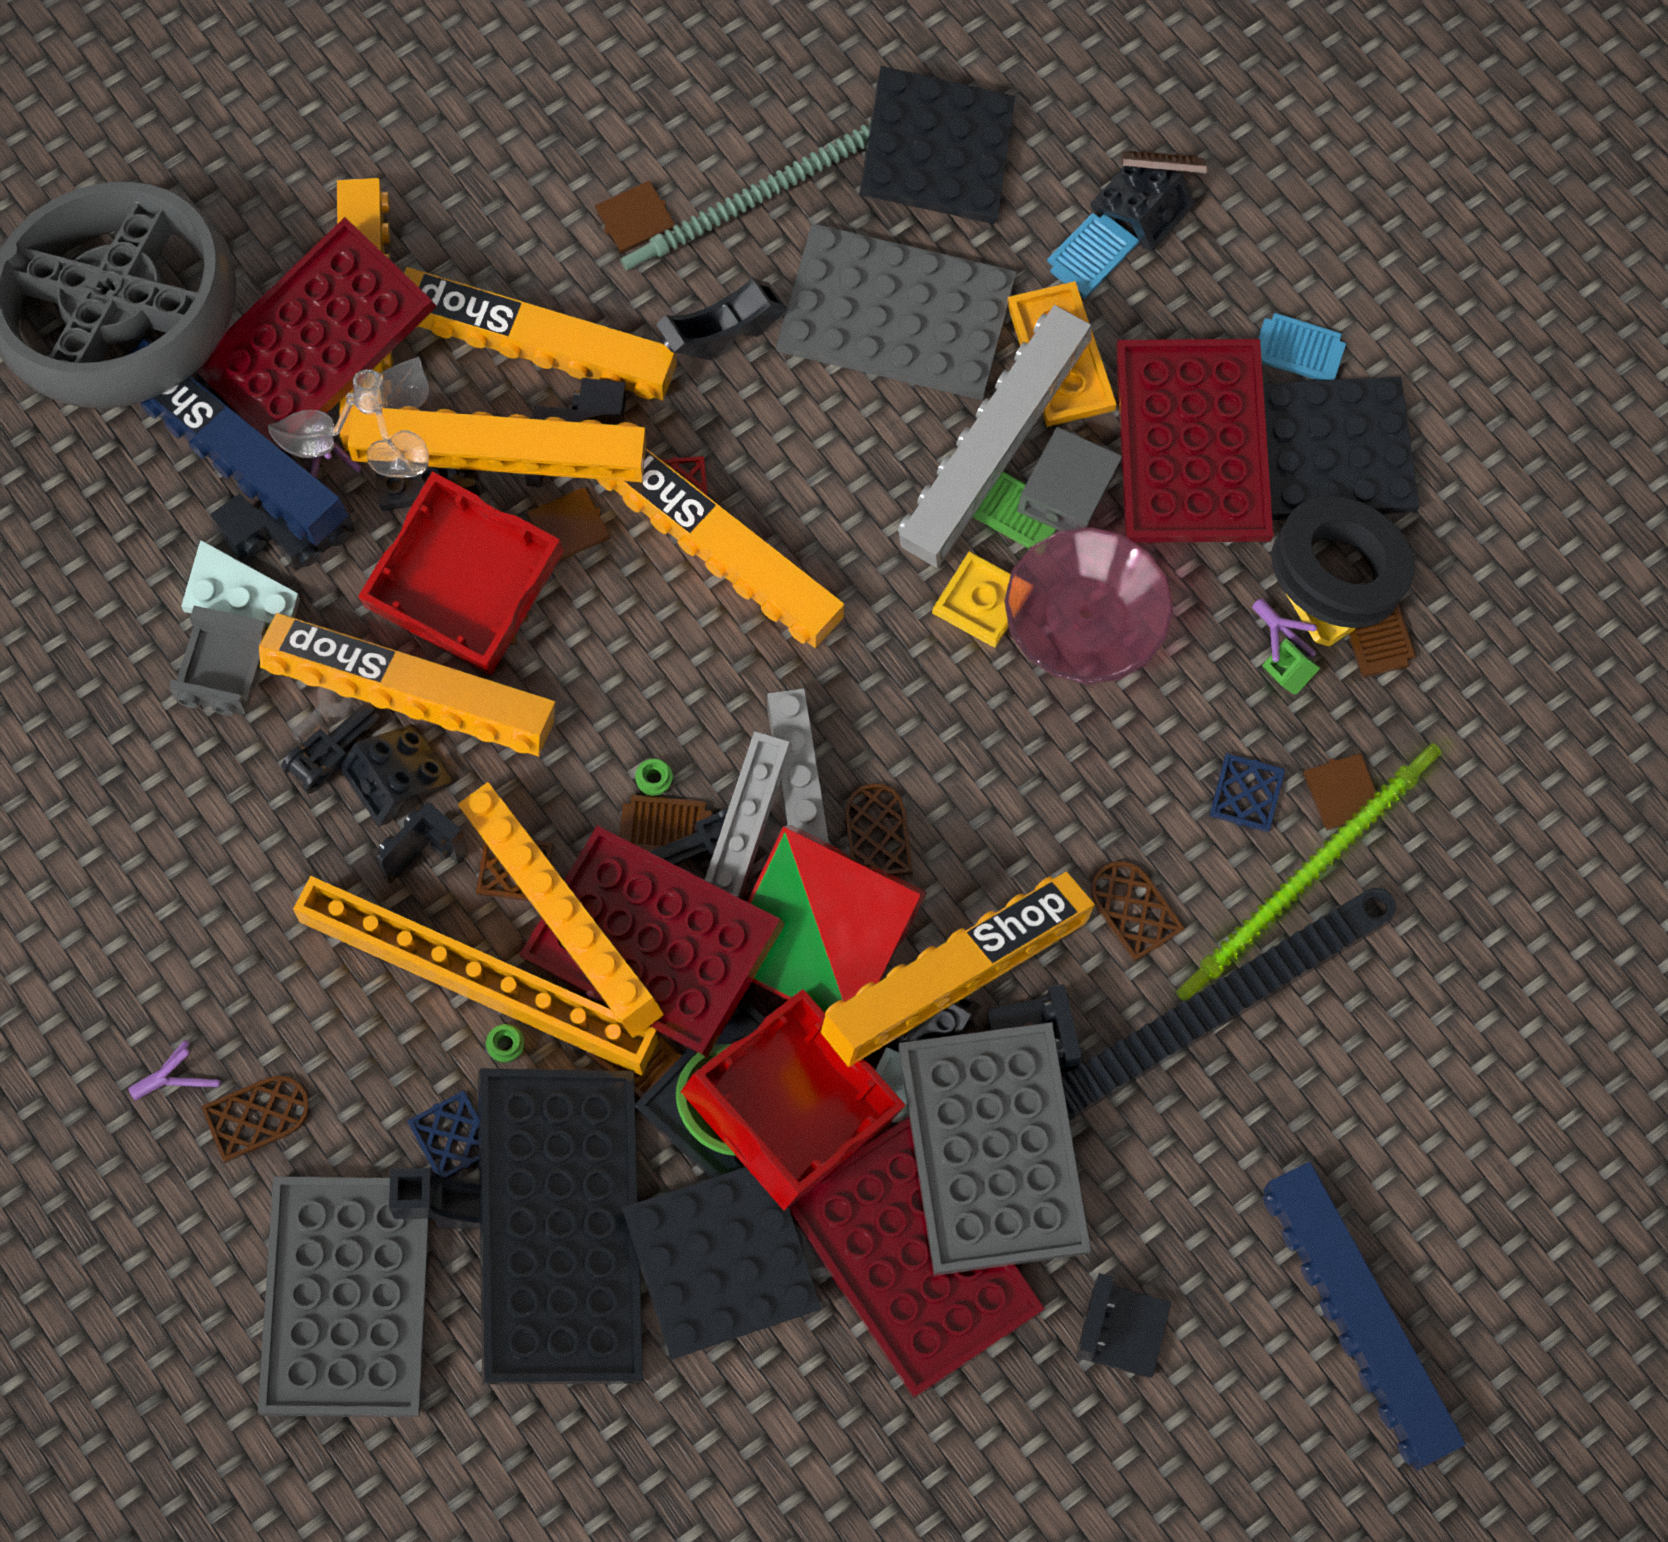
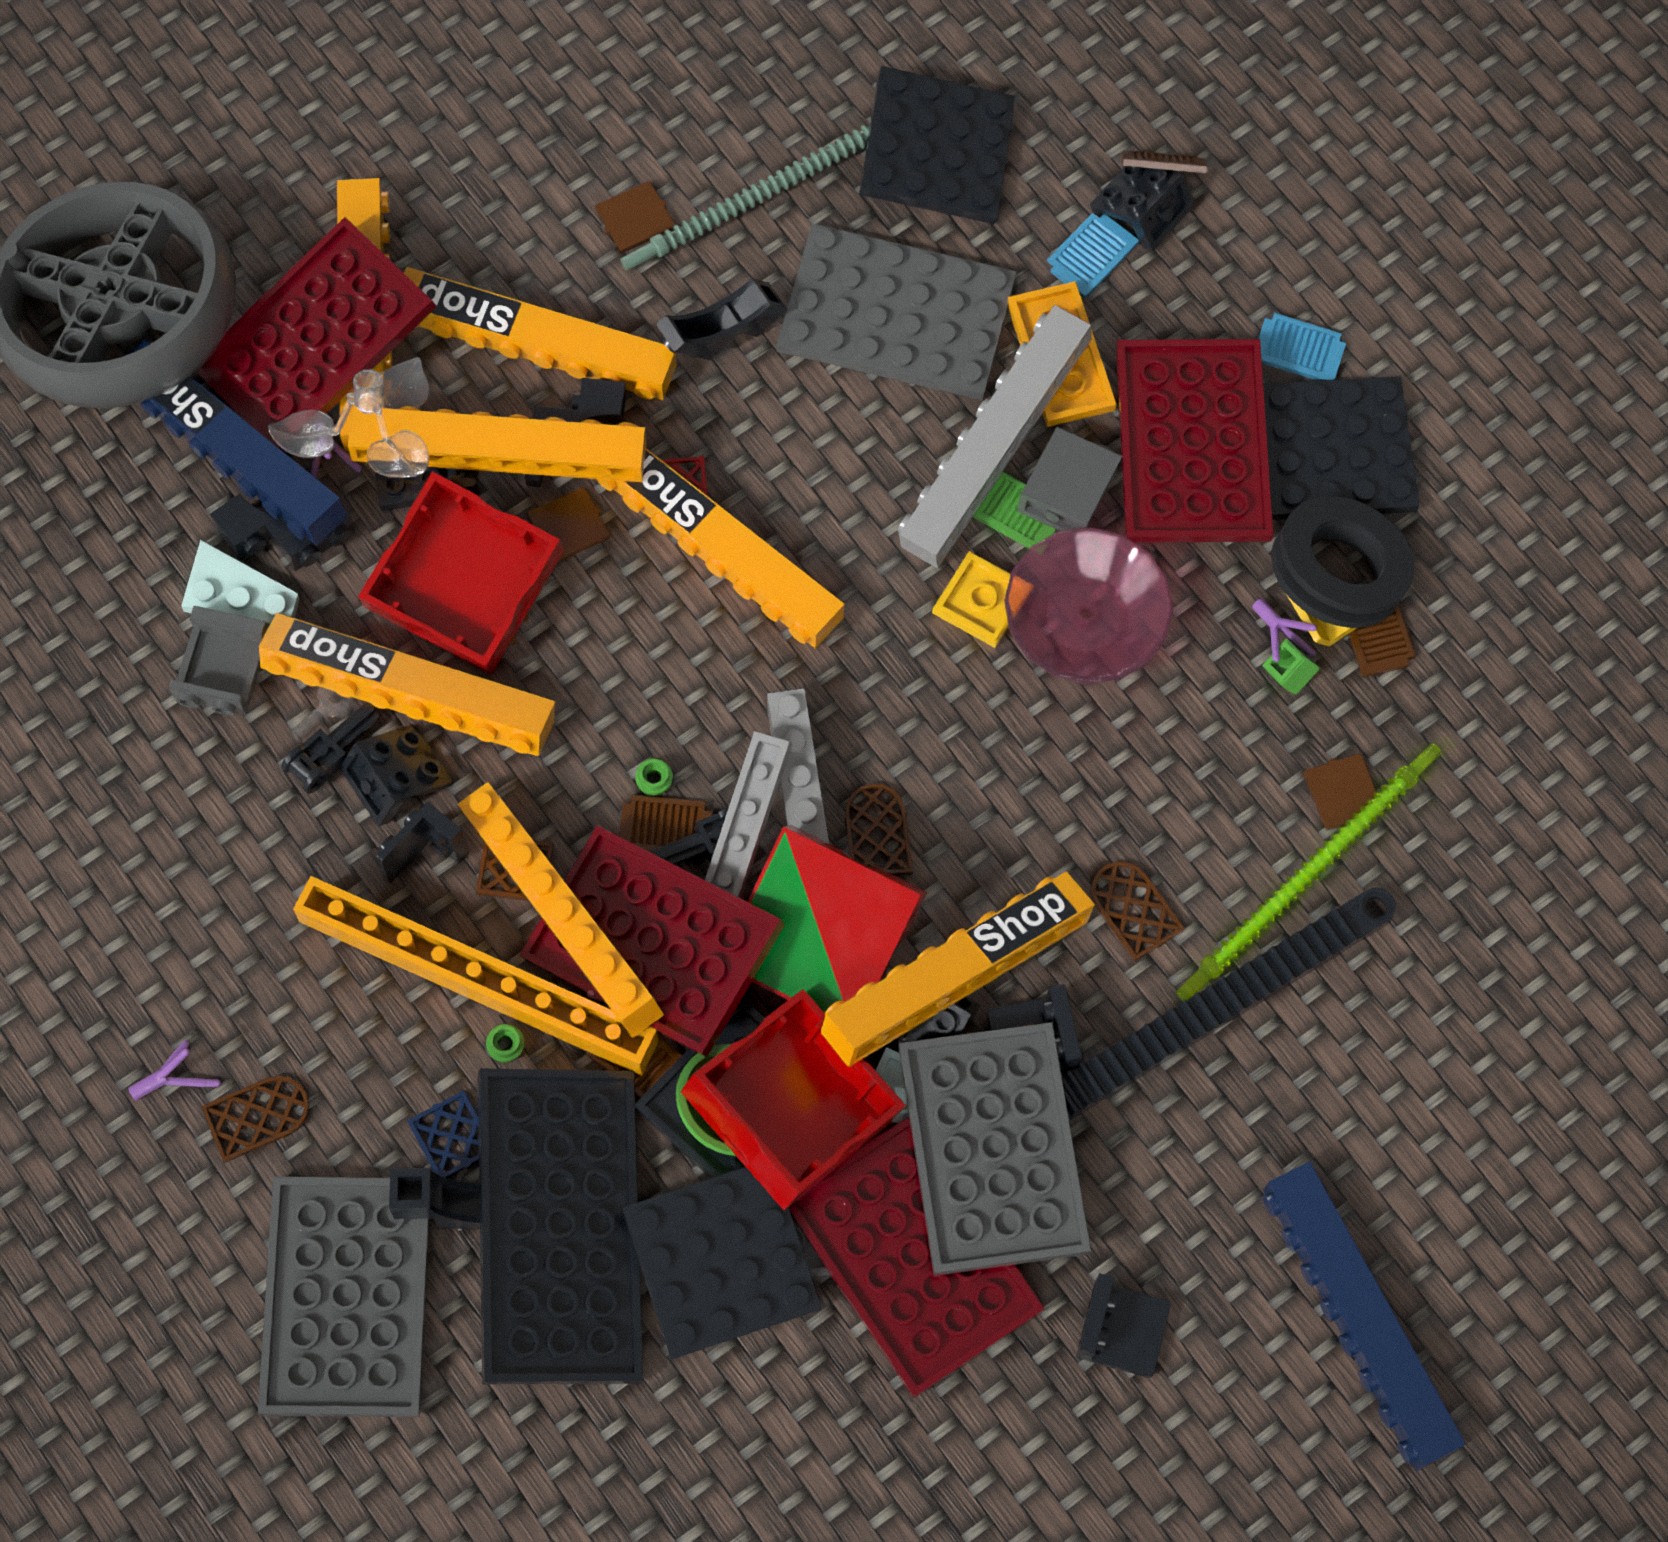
(1240, 819): dark blue window -> none

